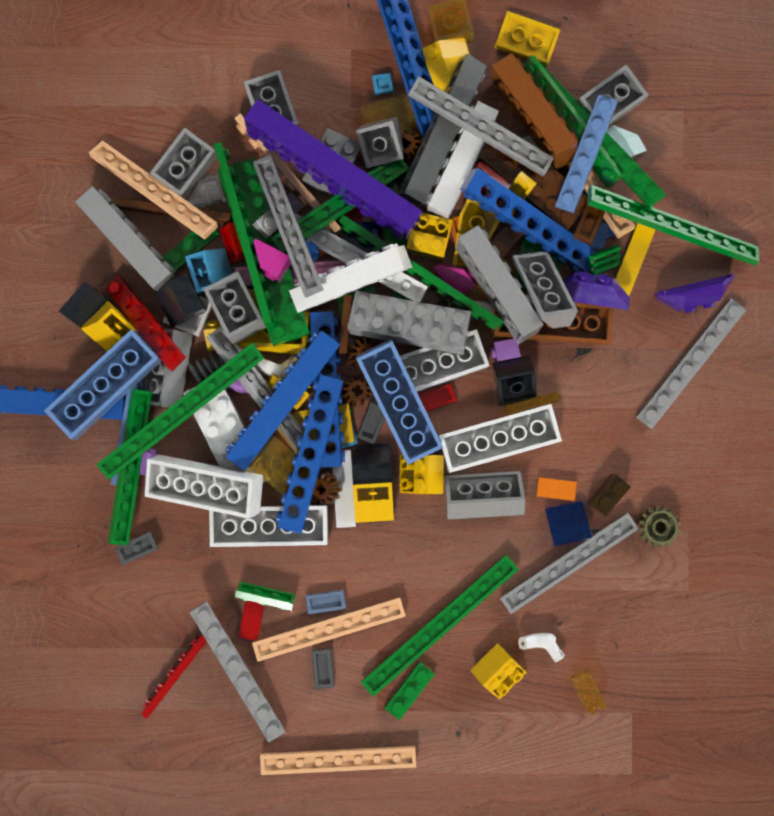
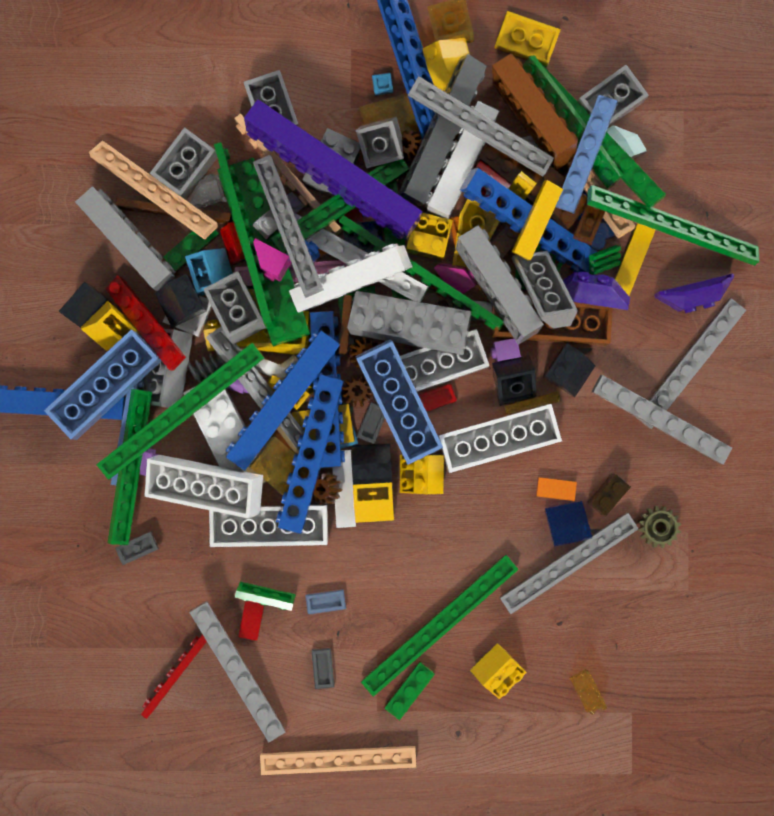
(328, 629): light nougat plate -> none
(484, 495): light grey slope -> none
(537, 220): none -> yellow tile
(542, 640): white arm -> none
(569, 370): none -> black slope
(661, 419): none -> light grey plate

